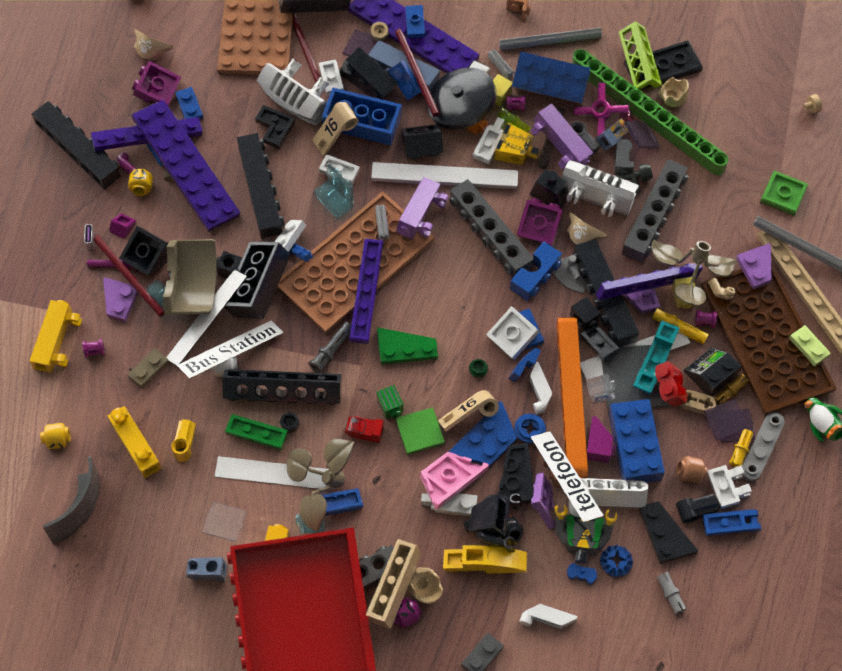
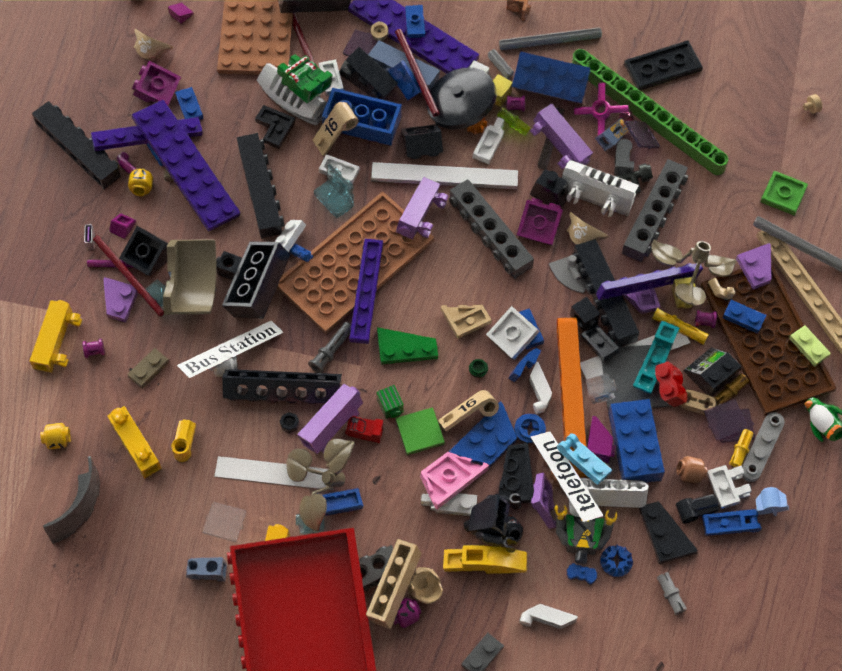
(180, 12): none -> magenta slope
(204, 320): white sticker -> none
(256, 432): green plate -> none
(304, 77): none -> green hips
(330, 418): none -> medium lavender brick
(382, 222): light grey axle -> none
(466, 318): none -> tan wing
(515, 146): yellow torso -> none
(527, 283): blue arch -> none
(580, 127): dark grey piece -> none
(584, 459): none -> medium azure plate
(645, 56): lime fence -> none
(674, 92): tan hair -> none
(744, 316): none -> blue plate
(771, 501): none -> light blue piece

